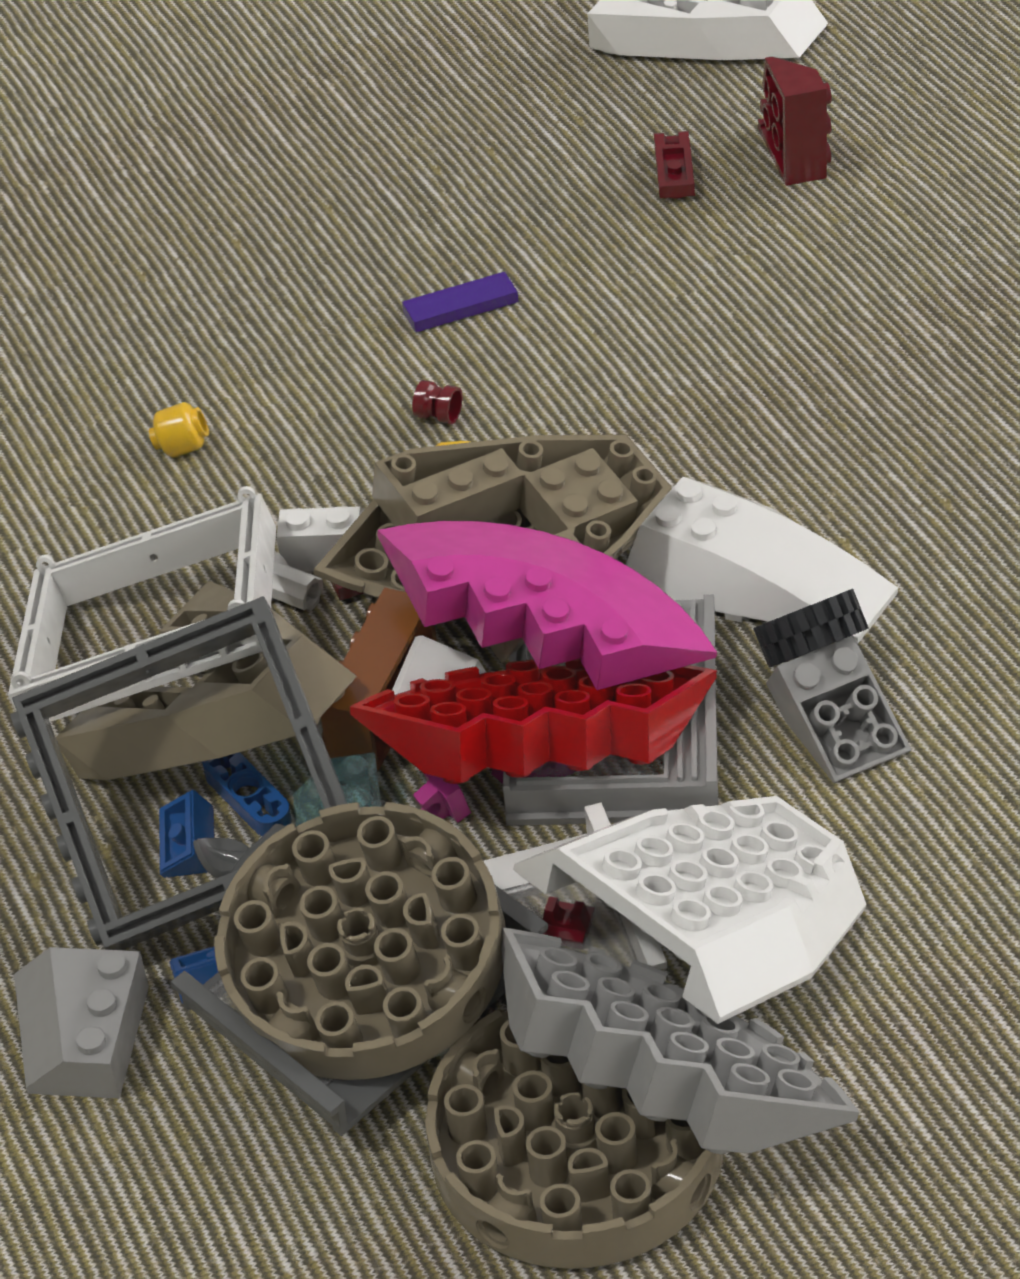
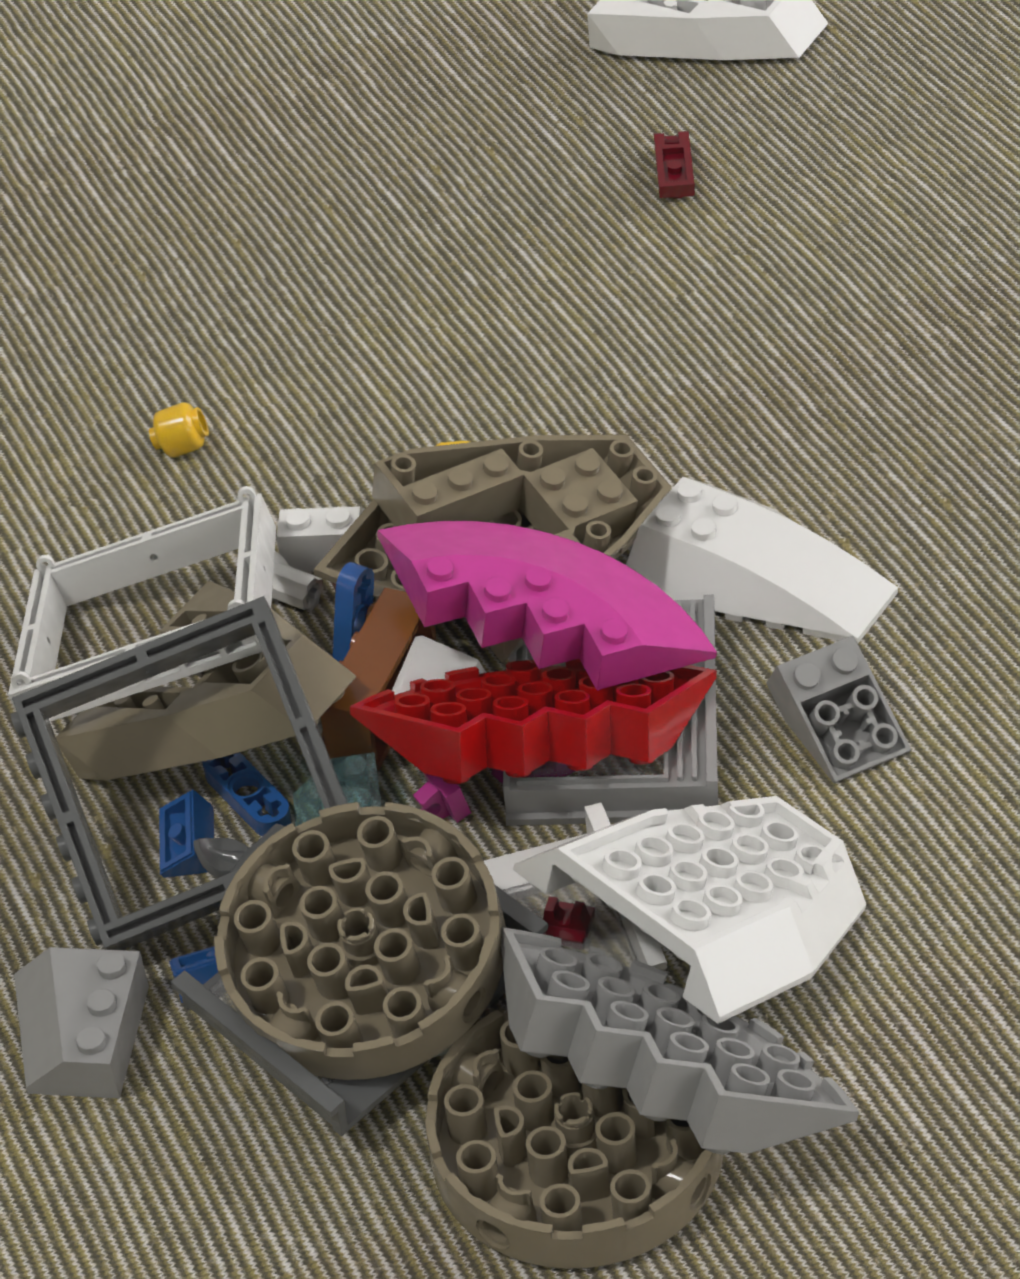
(352, 601): none -> blue beam
(437, 402): dark red wheel -> none
(460, 301): dark purple tile -> none
(796, 120): dark red wedge -> none
(811, 628): black tyre -> none

